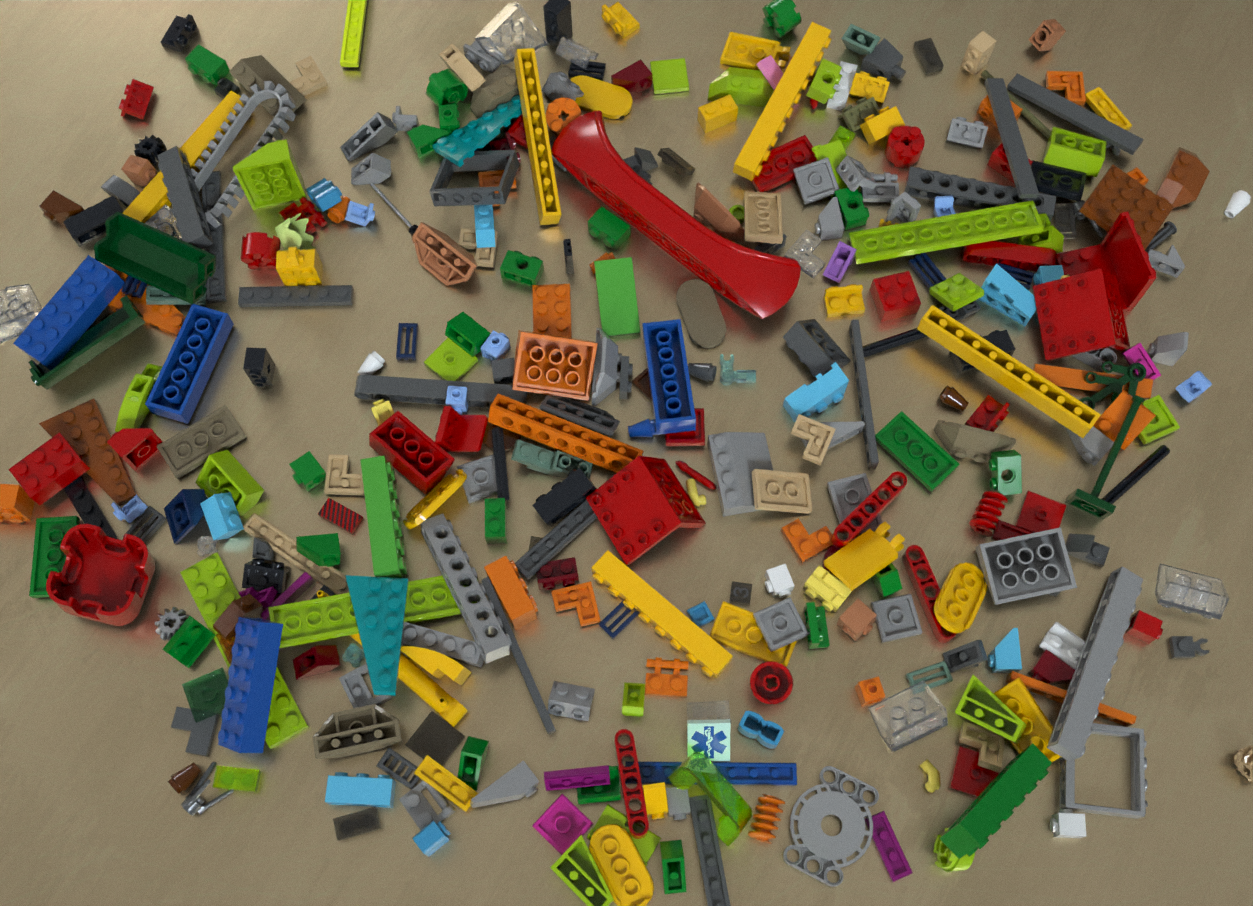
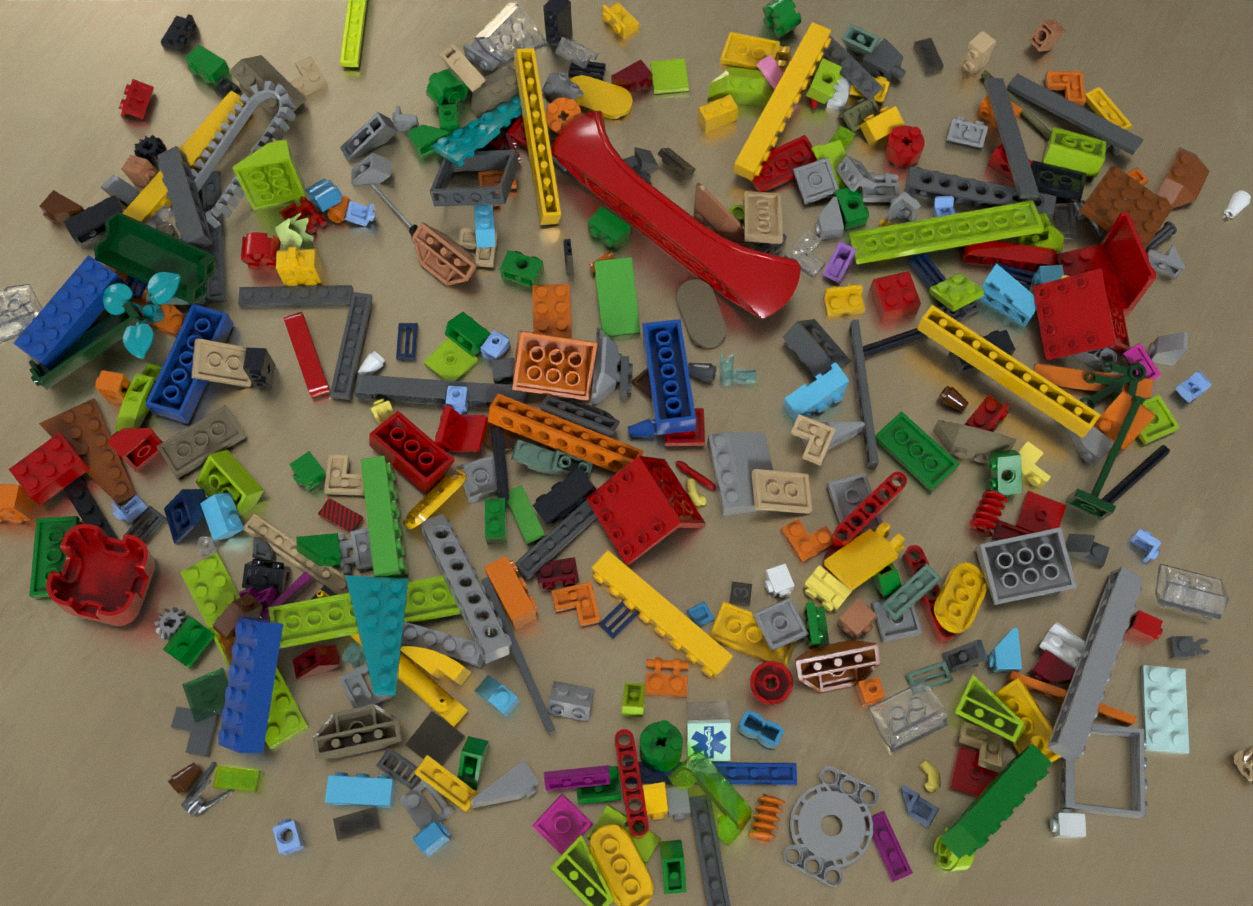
(112, 386): none -> orange brick
(140, 337): none -> teal plant
(219, 363): none -> tan plate
(292, 845): none -> light blue brick
(306, 354): none -> red beam
(351, 346): none -> dark grey plate
(362, 551): none -> light grey plate
(497, 695): none -> medium azure slope
(525, 515): none -> bright green tile
(661, 746): none -> green brick
(837, 664): none -> dark orange wedge
(852, 69): none -> dark grey plate
(911, 592): none -> sand green tile
(919, 808): none -> sand blue slope
(1029, 457): none -> light yellow brick
(1146, 542): none -> light blue bracket
(1164, 709): none -> light aqua plate

